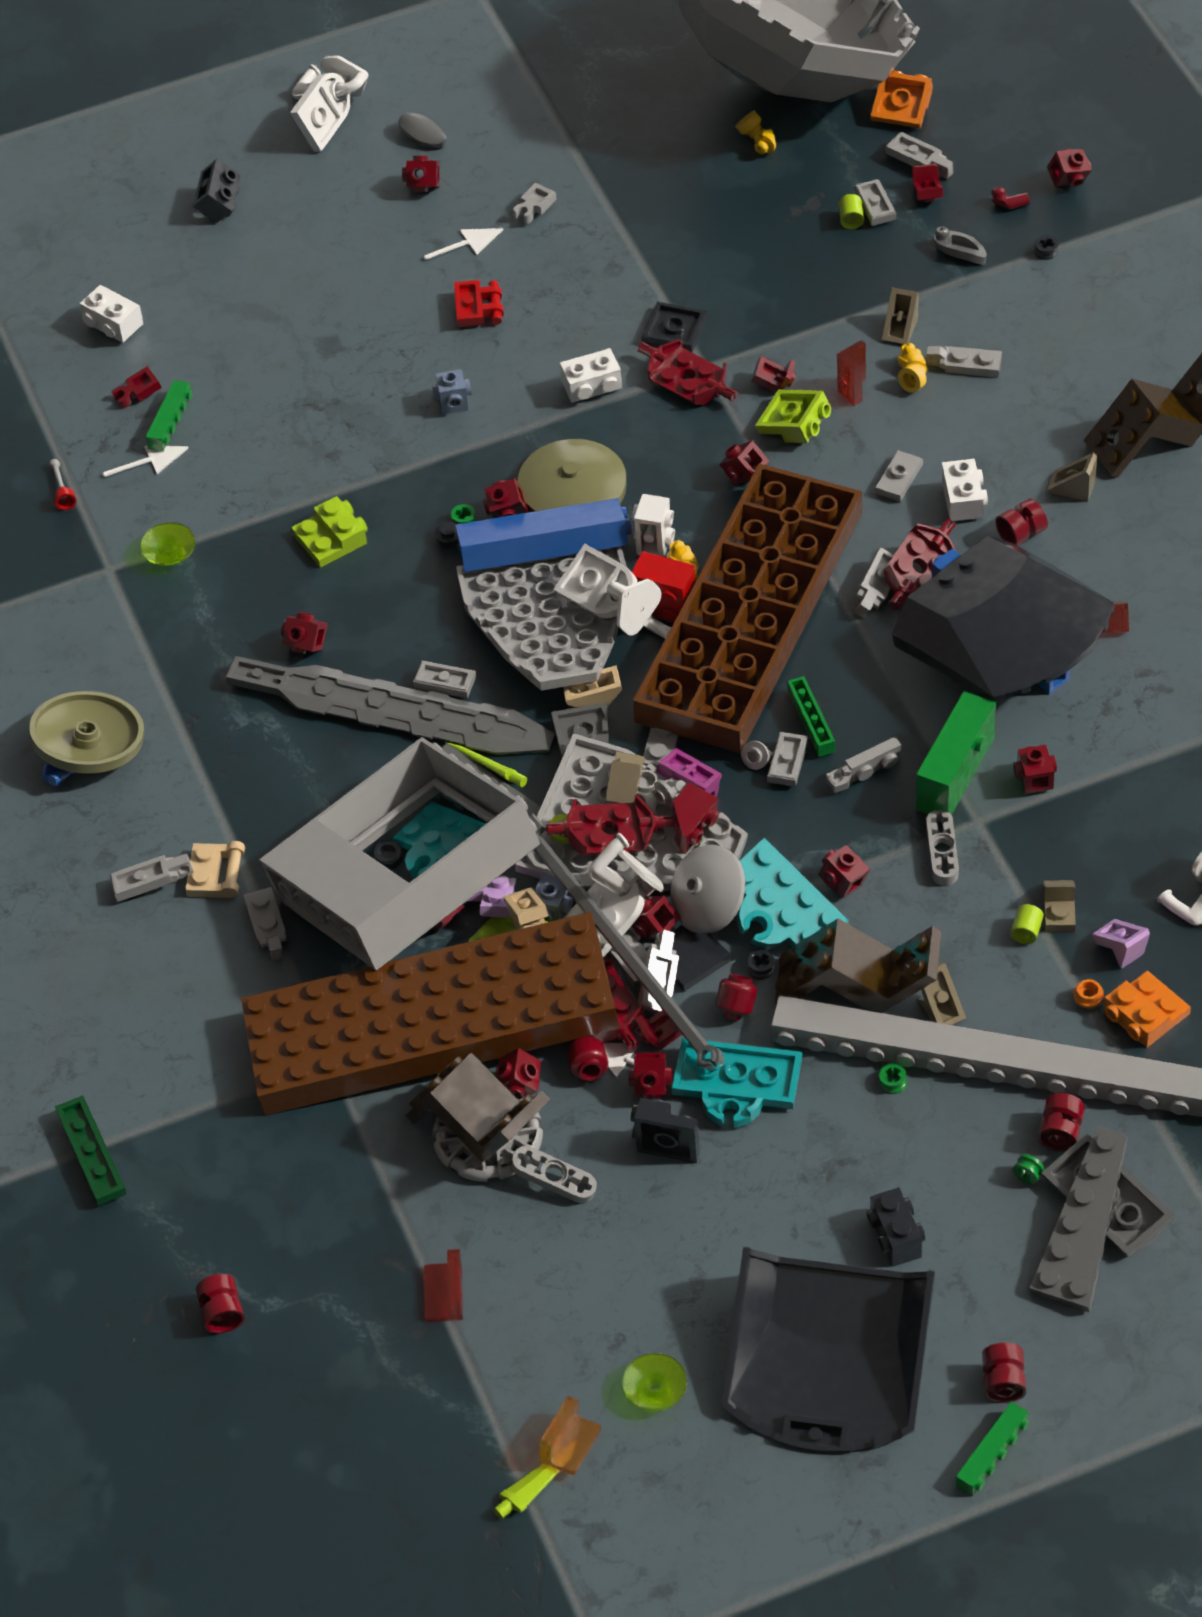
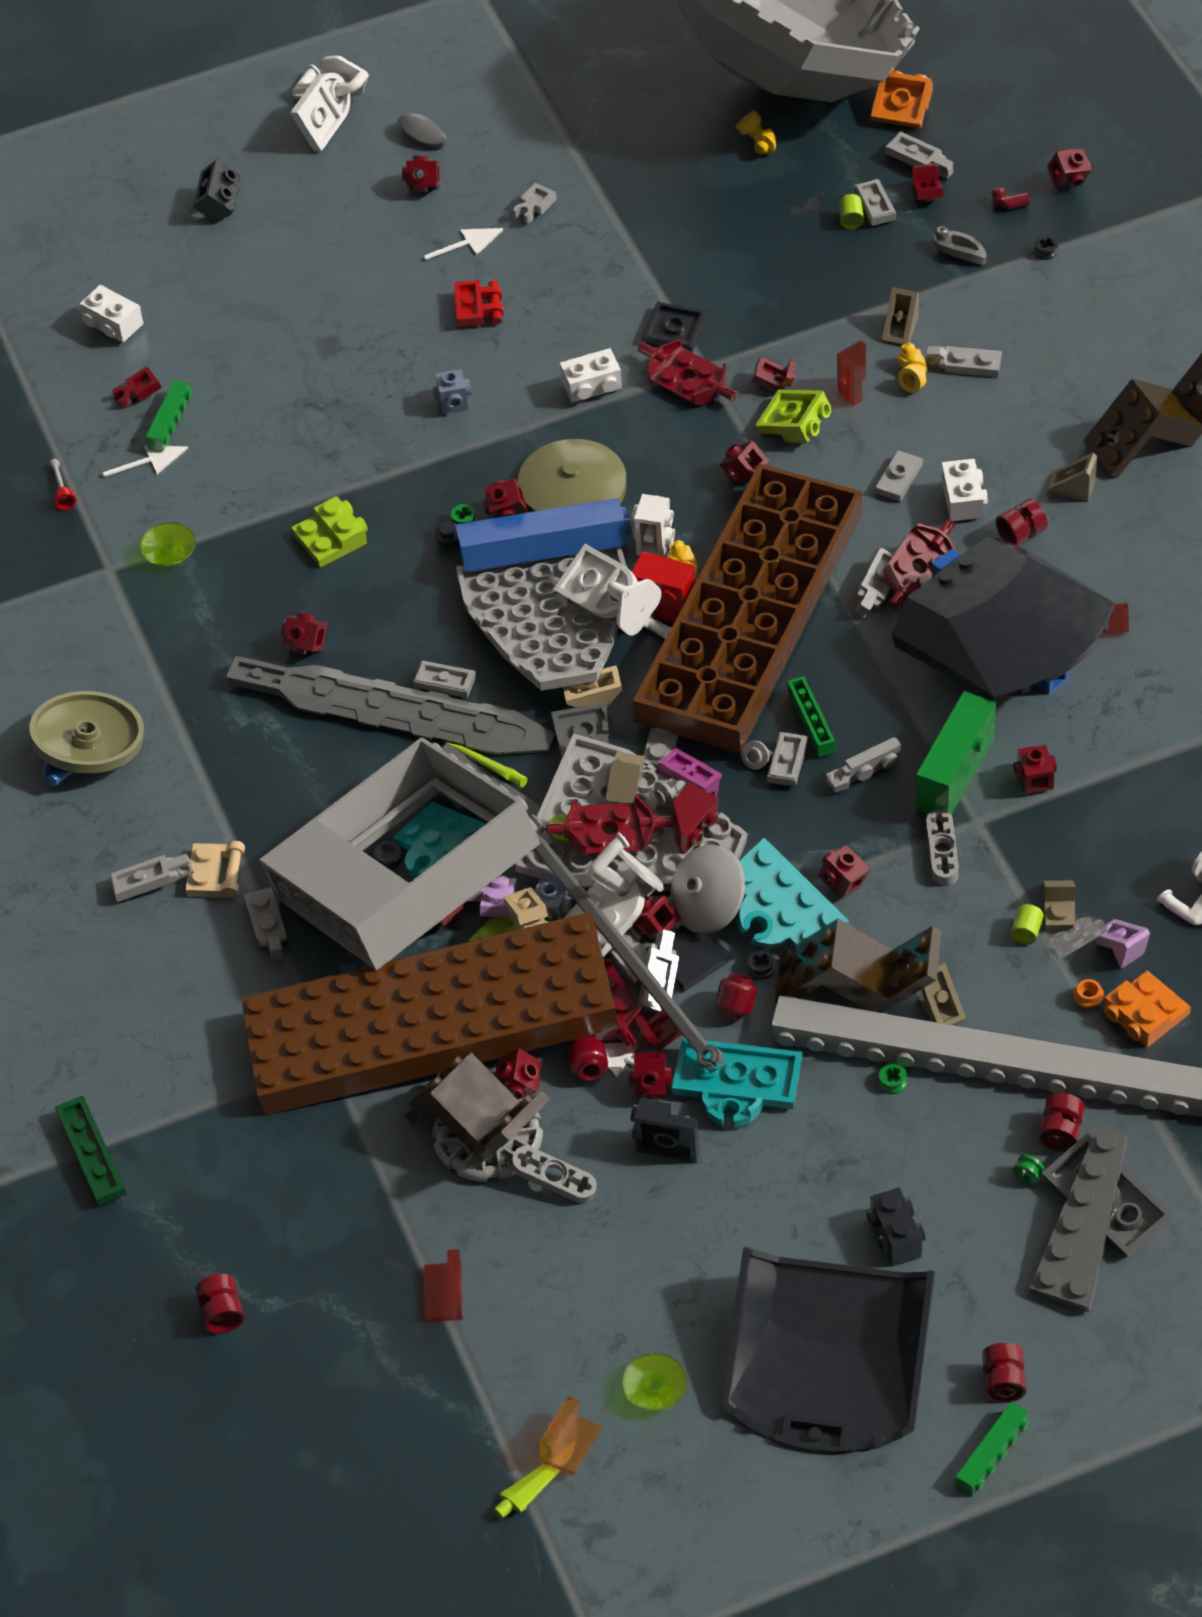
(1066, 942): none -> clear plate

